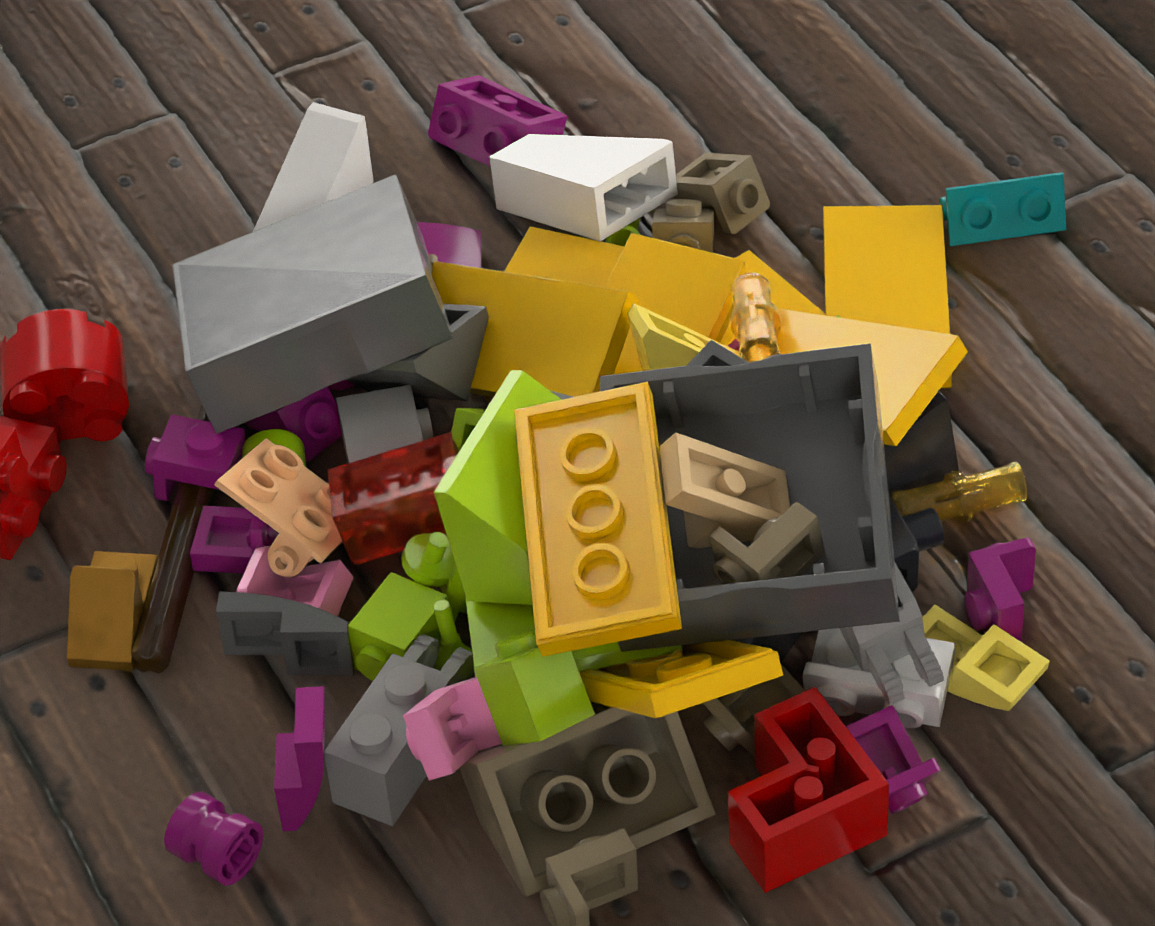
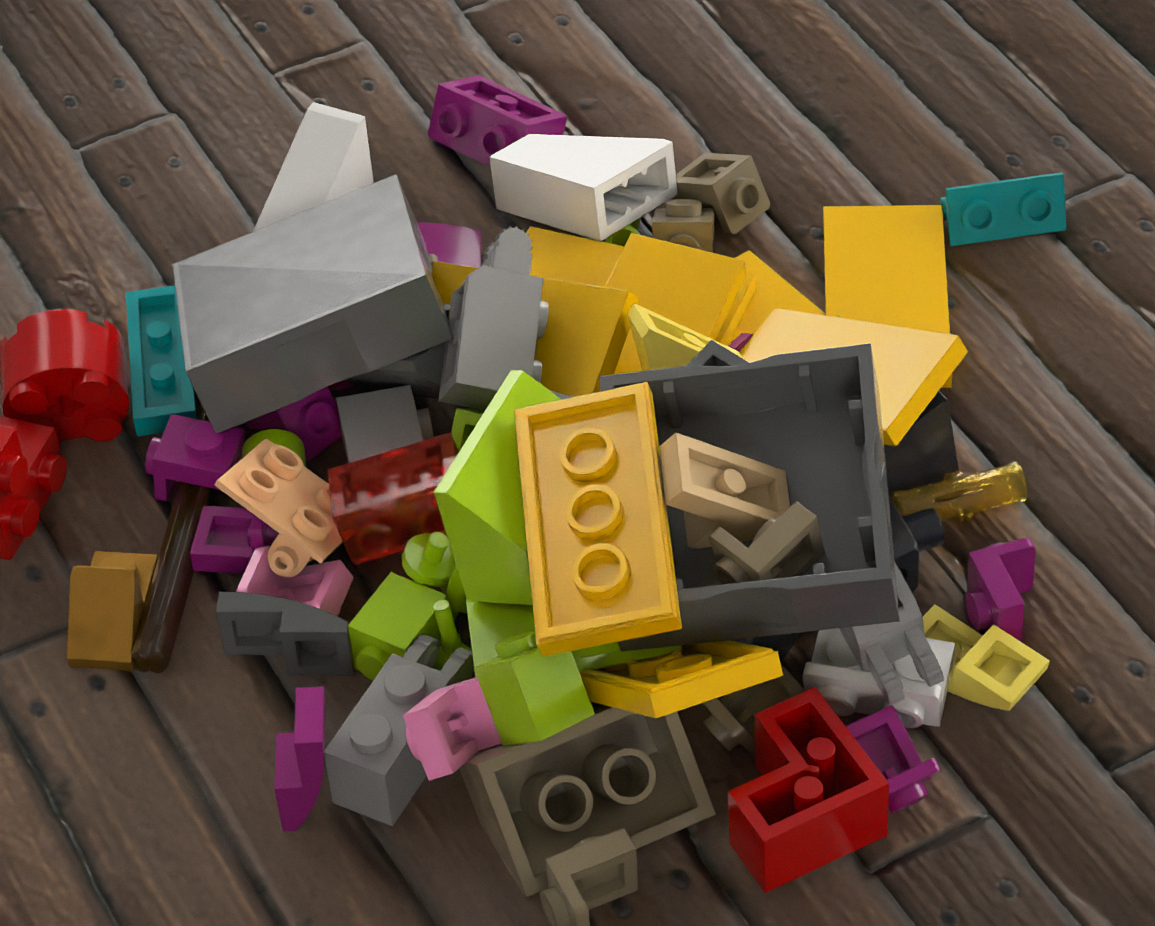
(157, 360): none -> teal plate
(219, 841): magenta wheel -> none
(494, 324): none -> light grey hinge
(754, 320): clear yellow pin -> none

